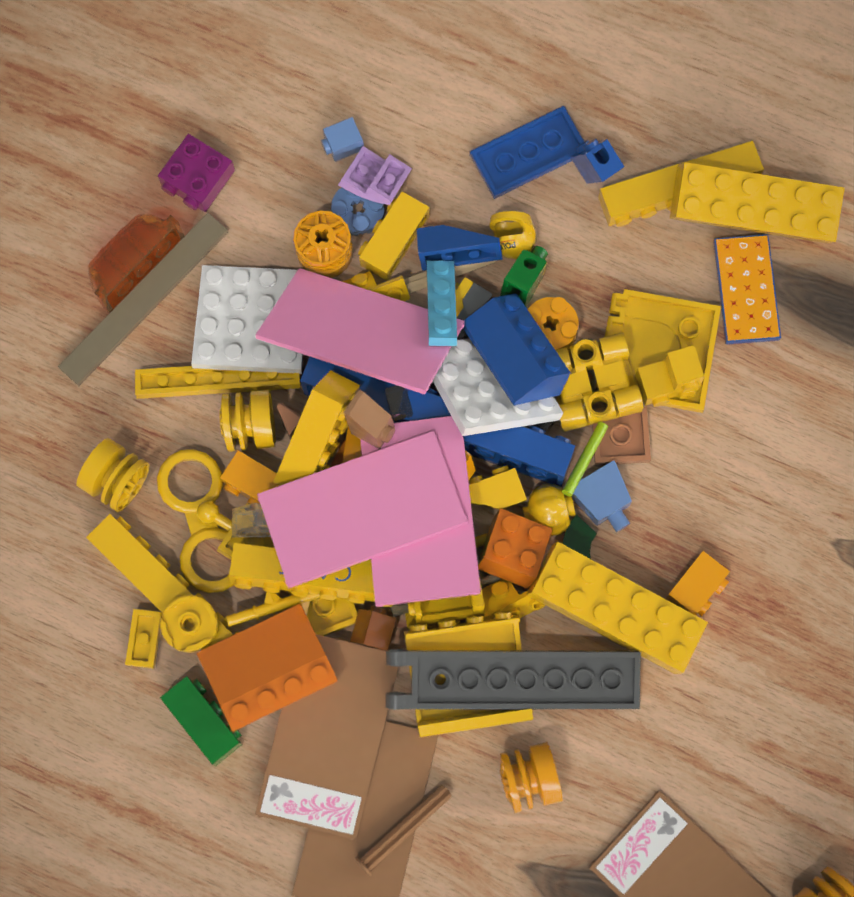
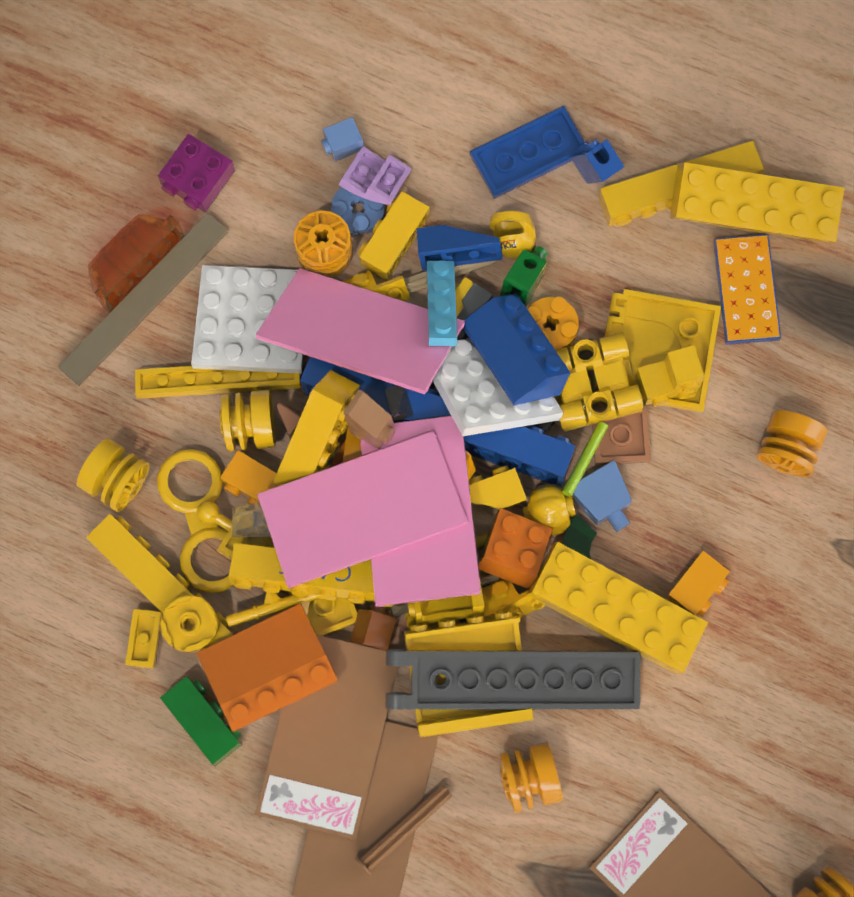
(792, 443): none -> light orange wheel

